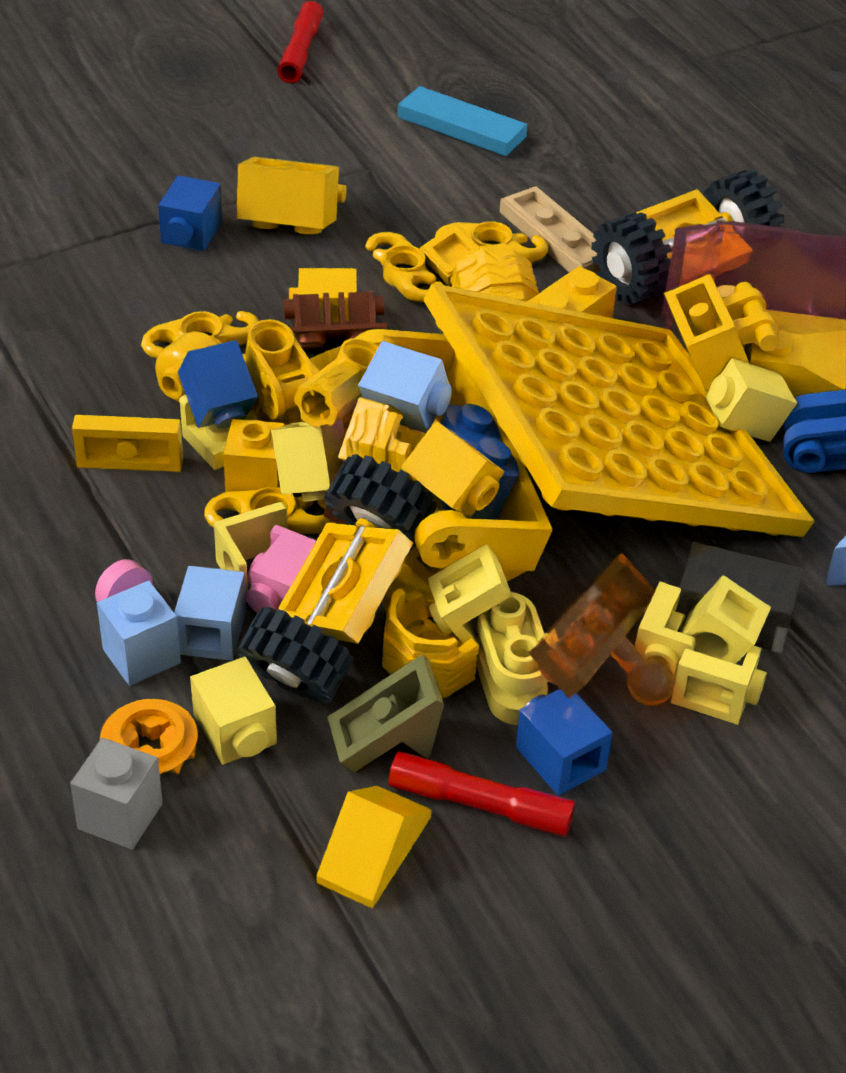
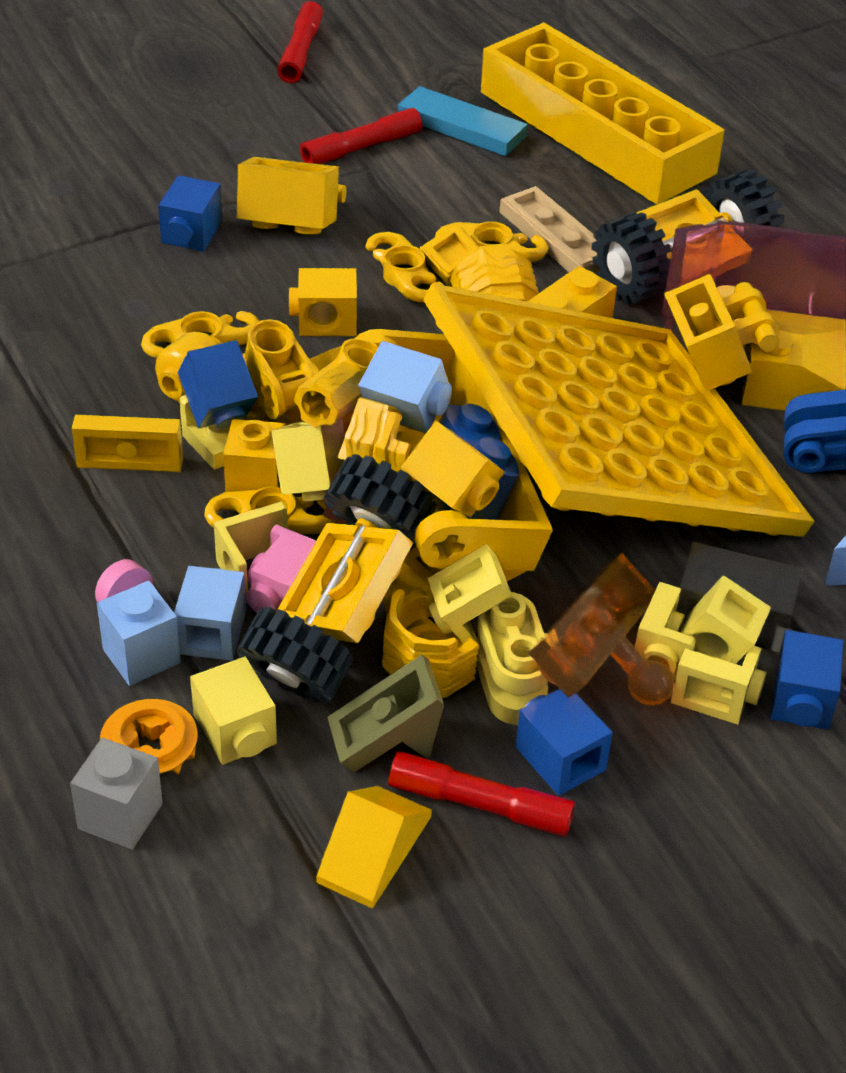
(313, 333): copper hinge -> none
(383, 130): none -> red piece
(602, 112): none -> yellow brick
(750, 399): light yellow brick -> none
(807, 679): none -> blue brick

